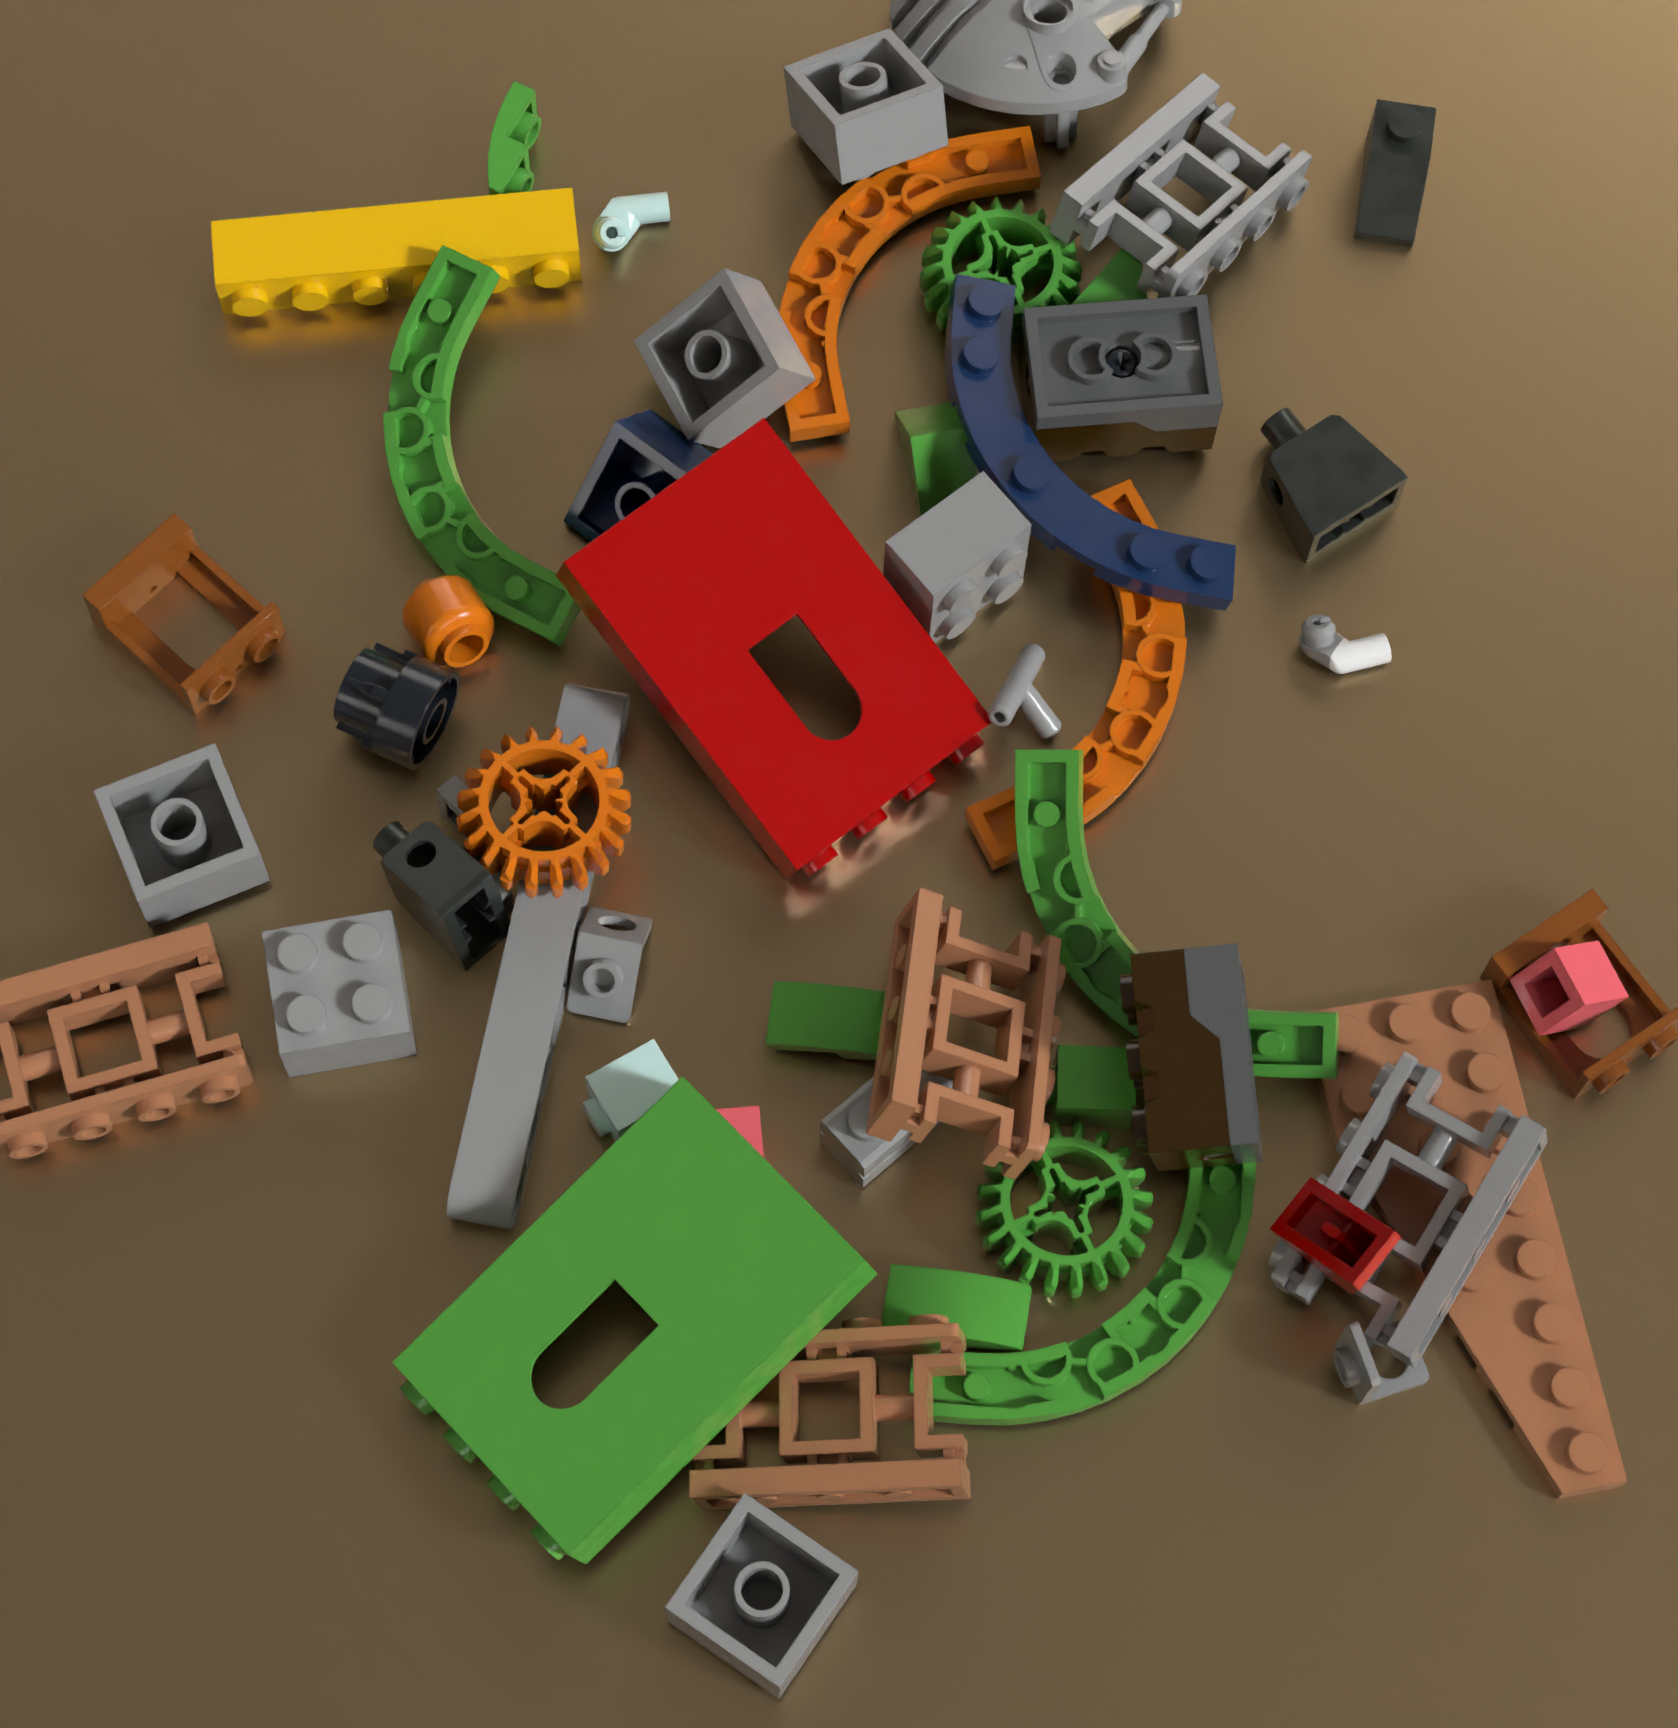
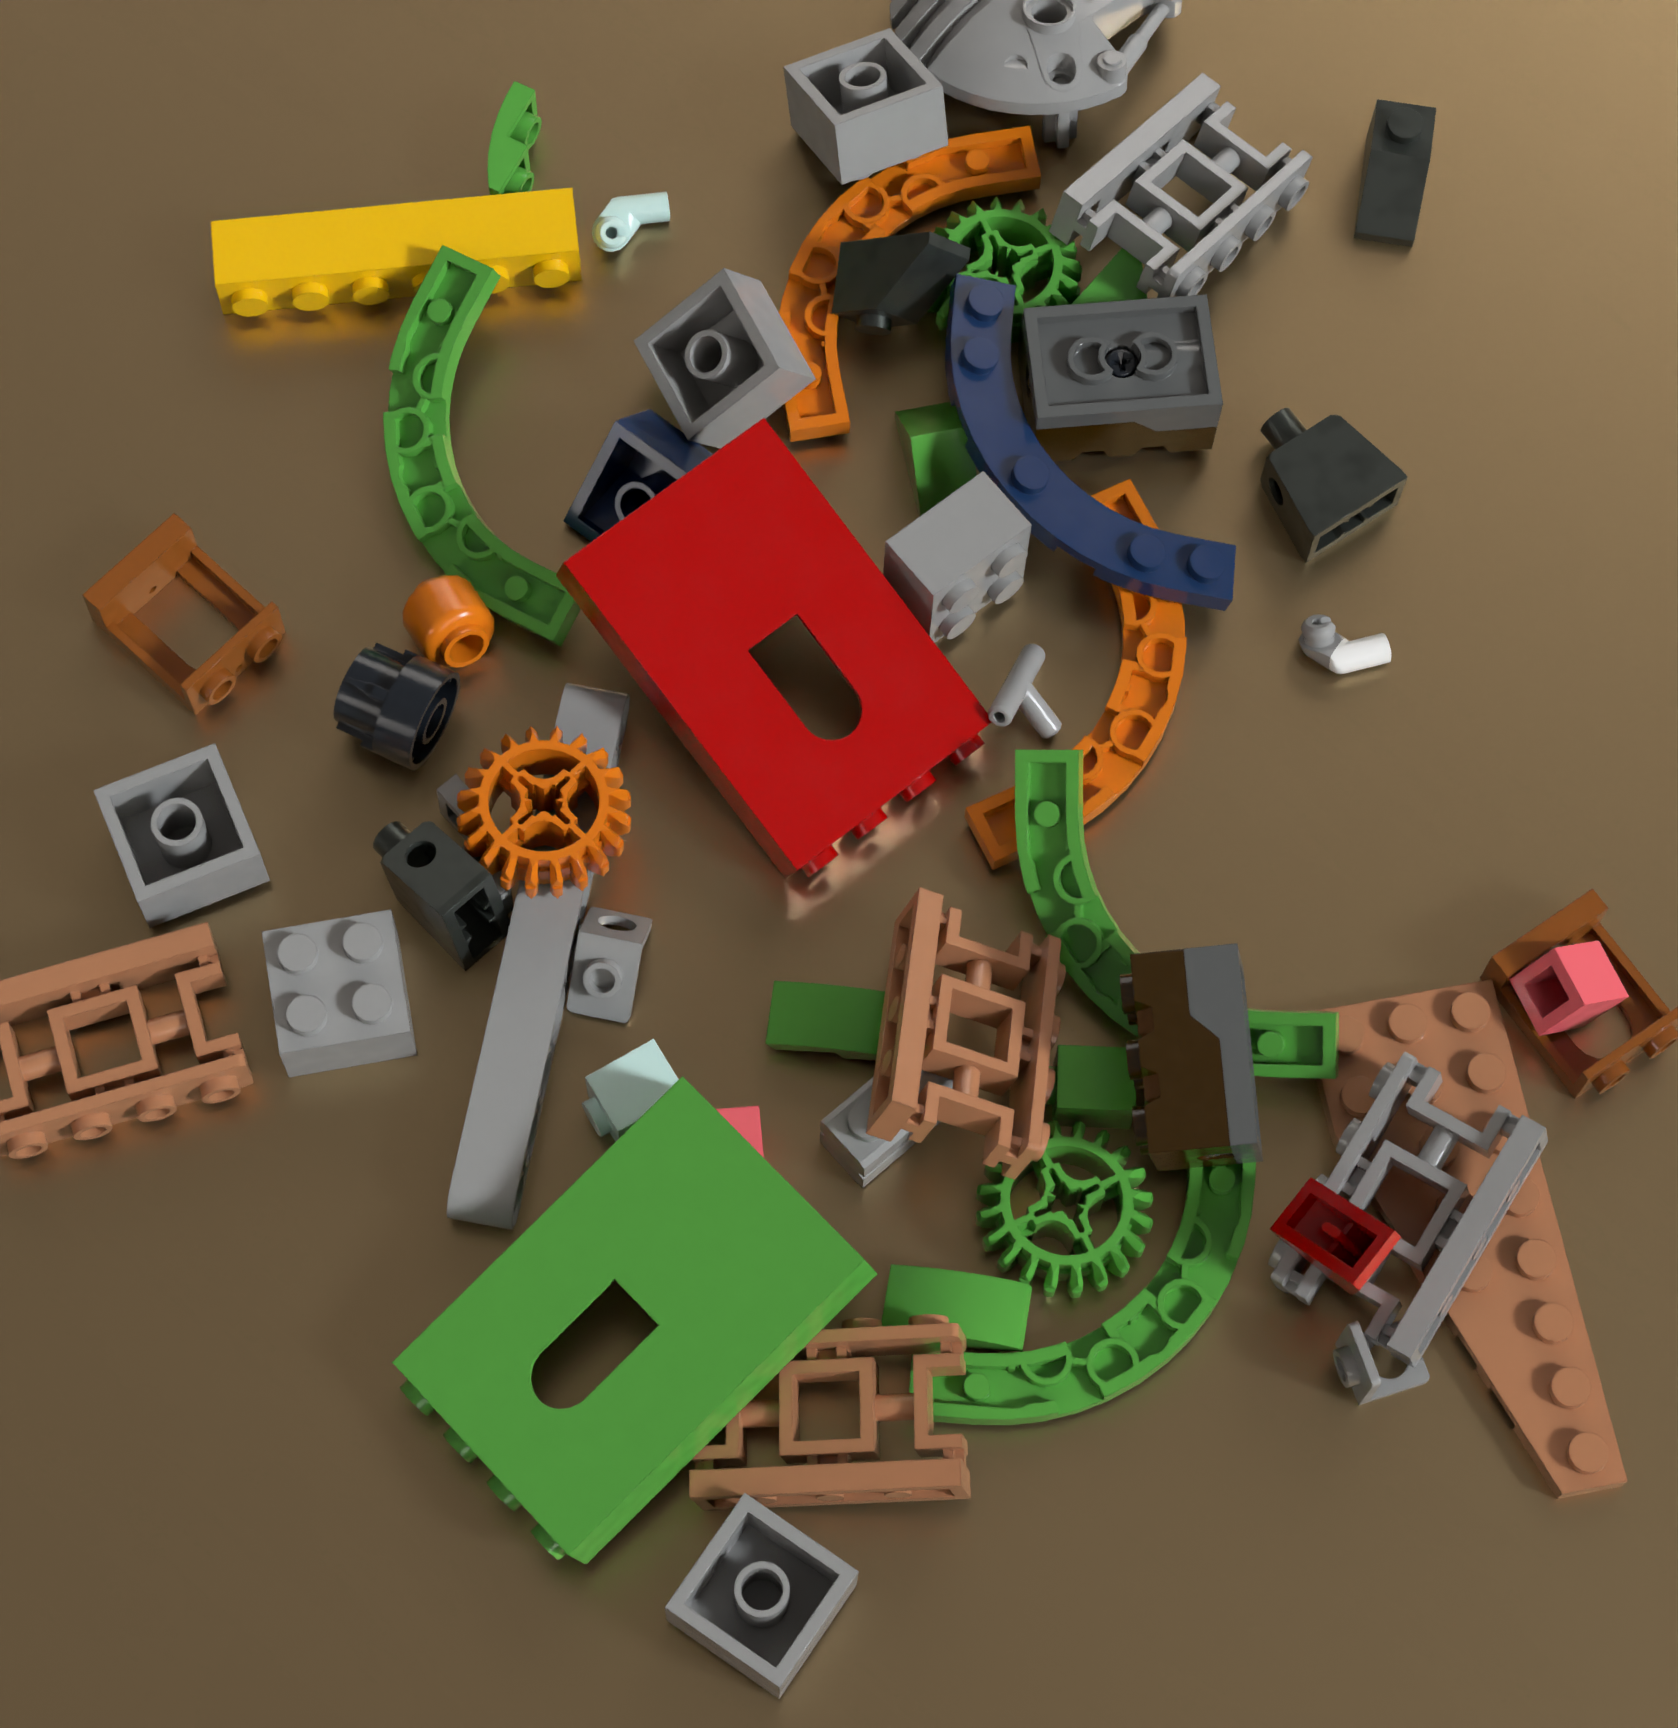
(894, 279): none -> pearl dark grey slope

